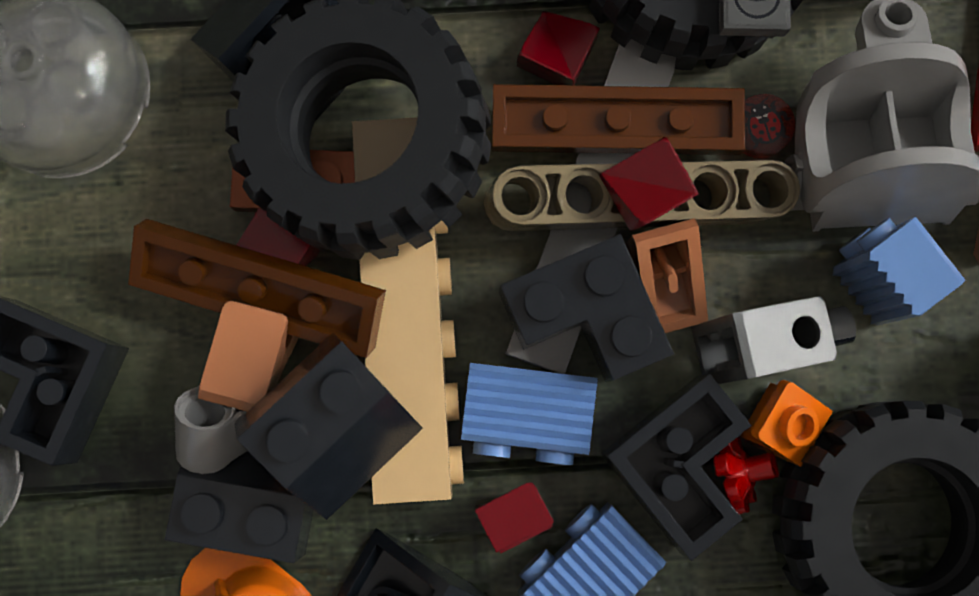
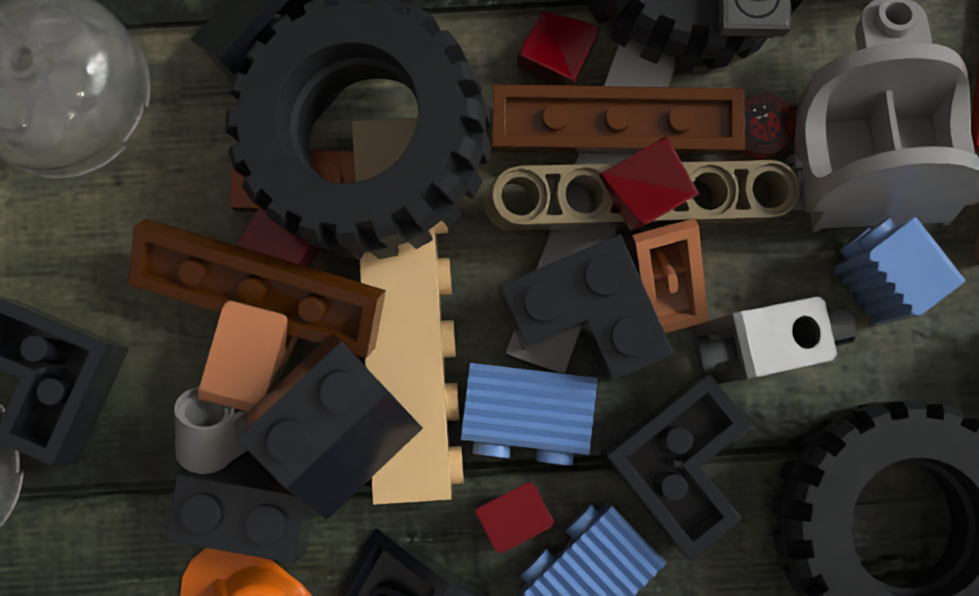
(742, 473): red plant -> none
(786, 422): orange bracket -> none

